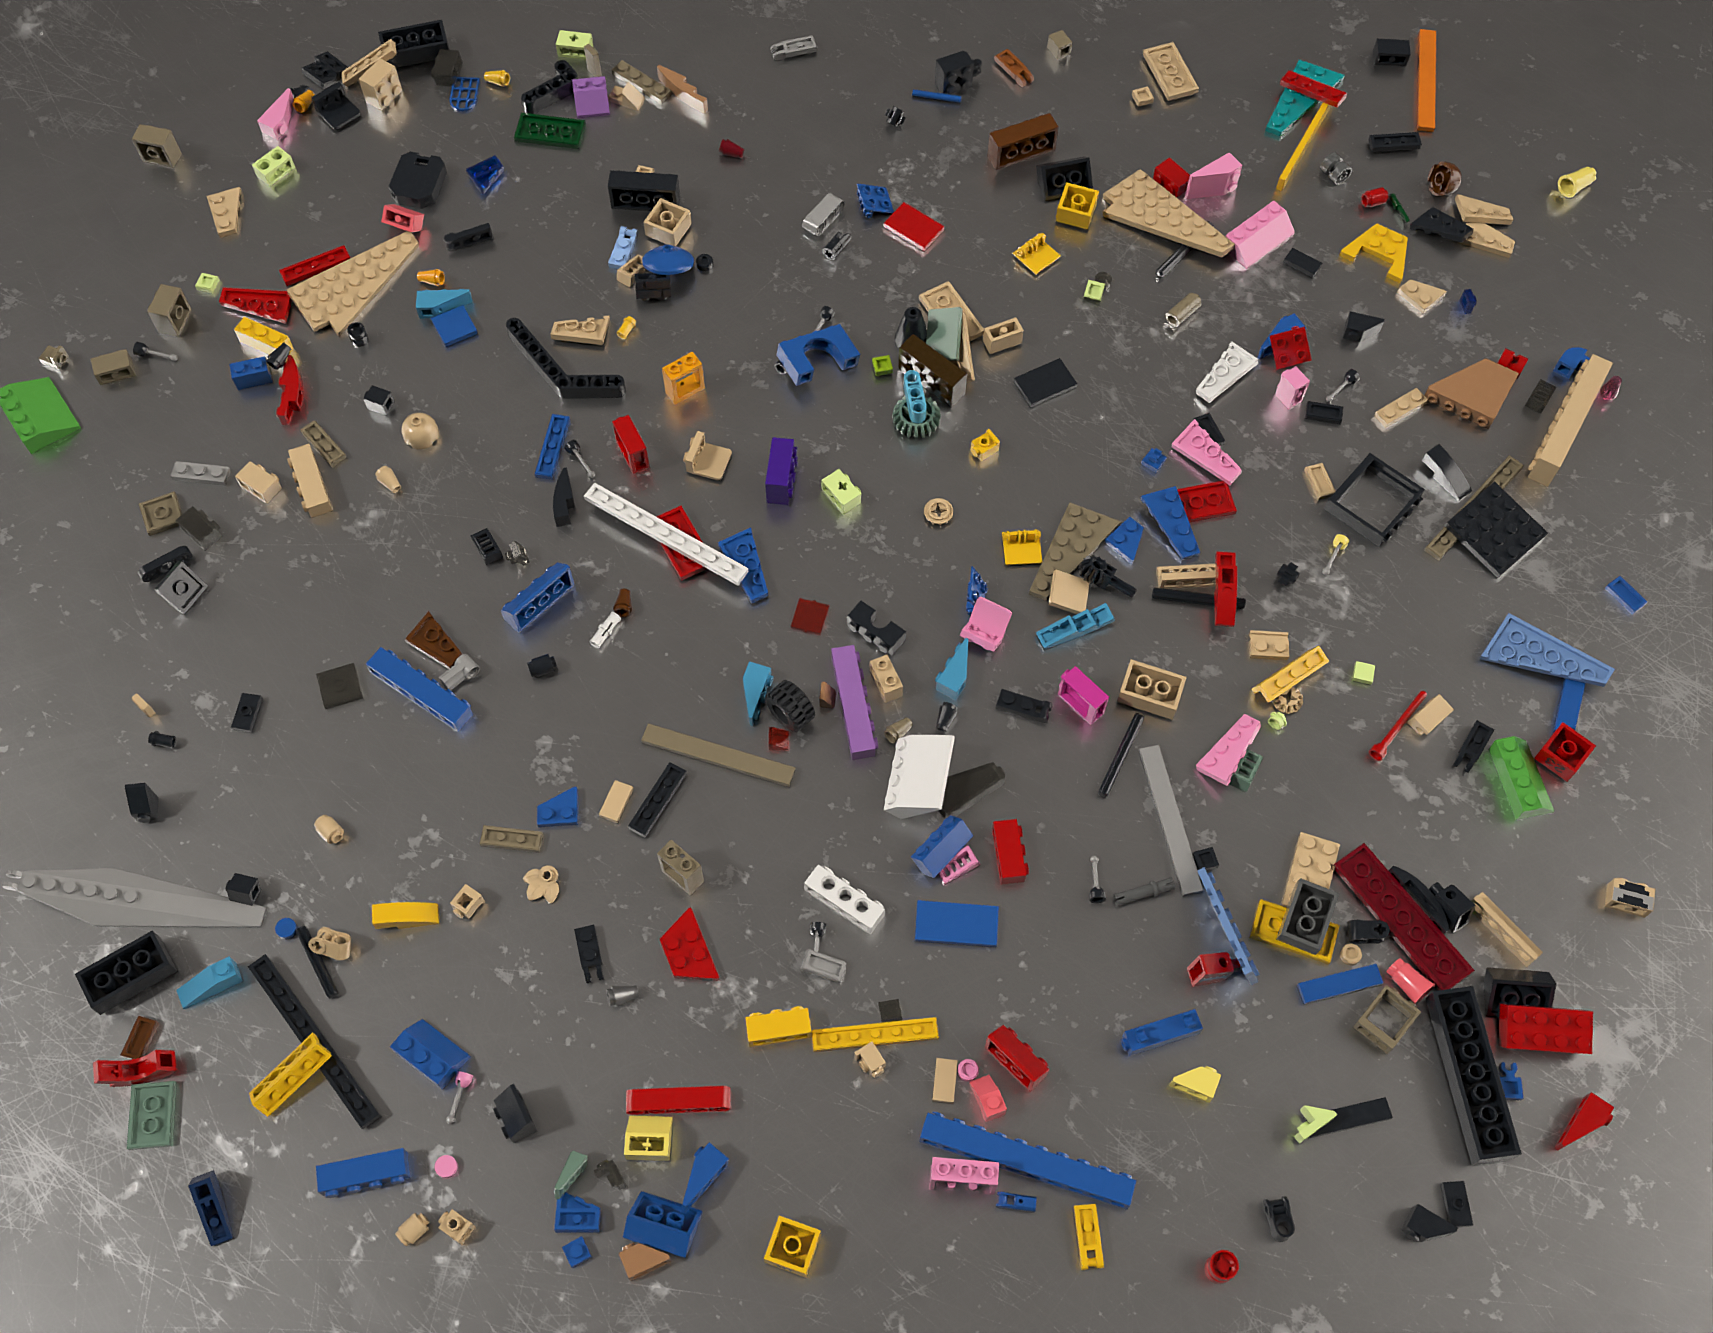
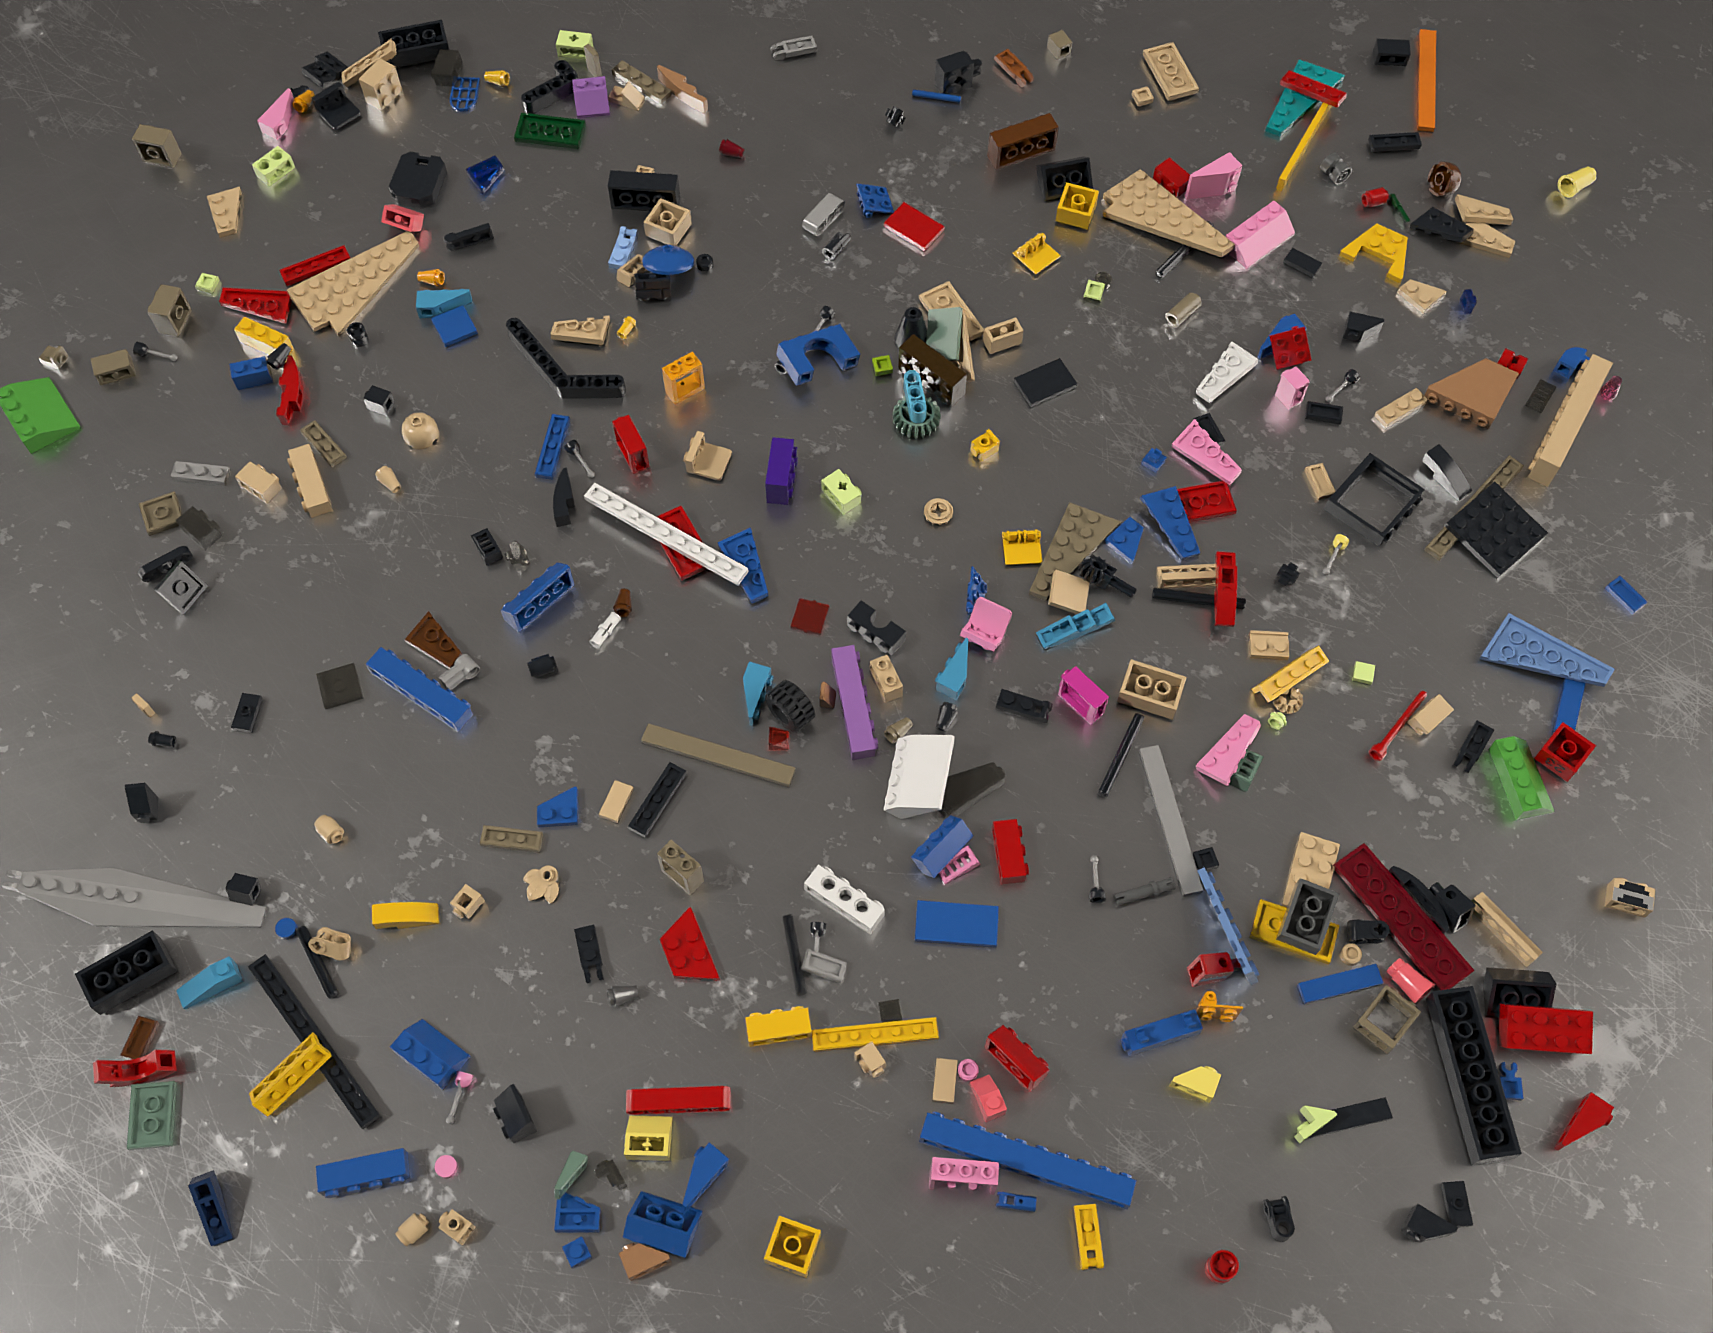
(793, 954): none -> black axle
(1209, 1009): none -> light orange hinge

